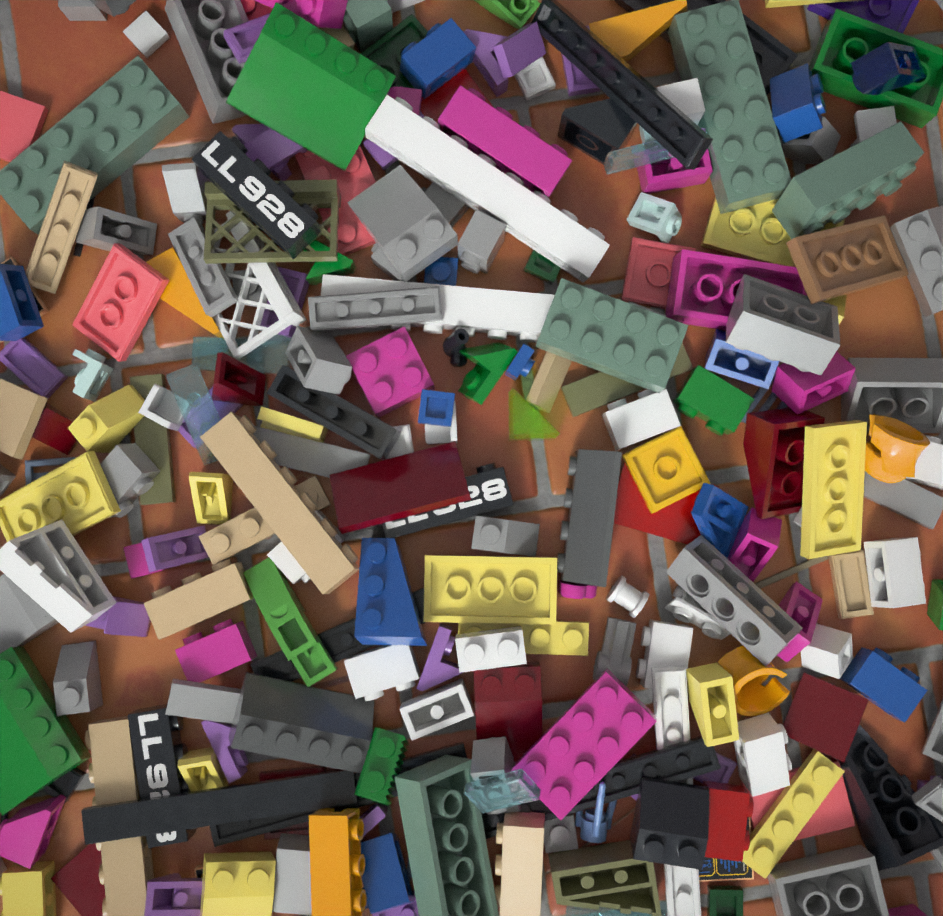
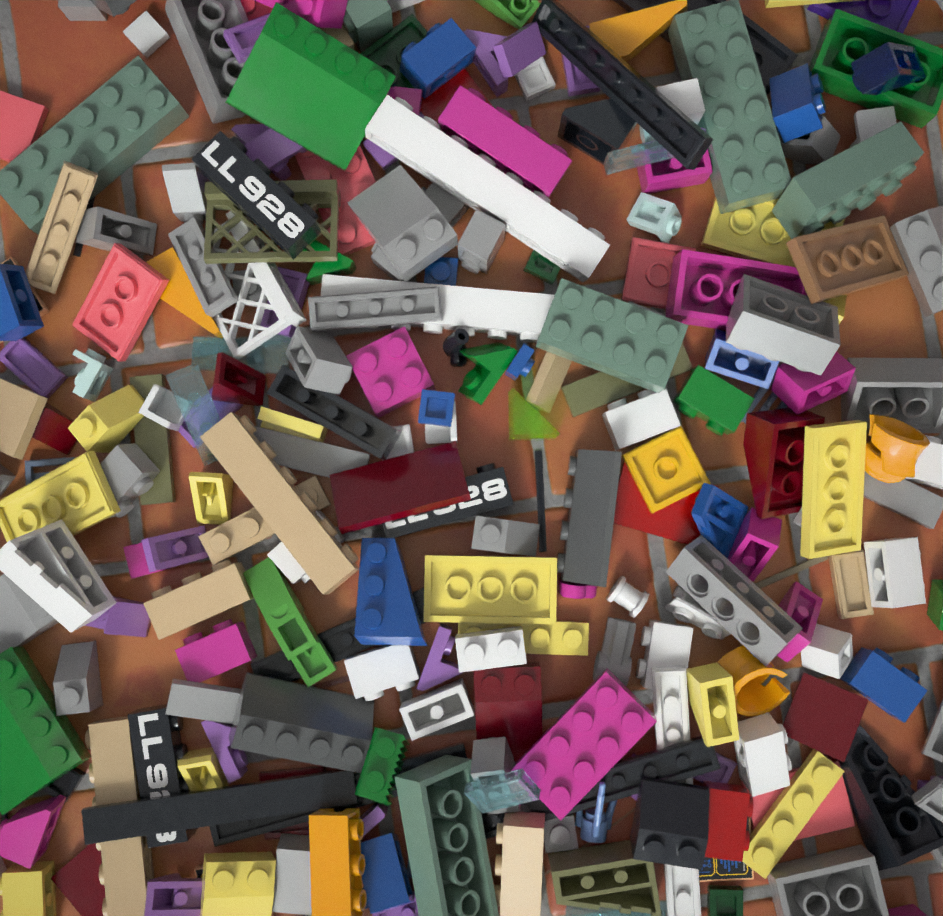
(540, 501): none -> black piece

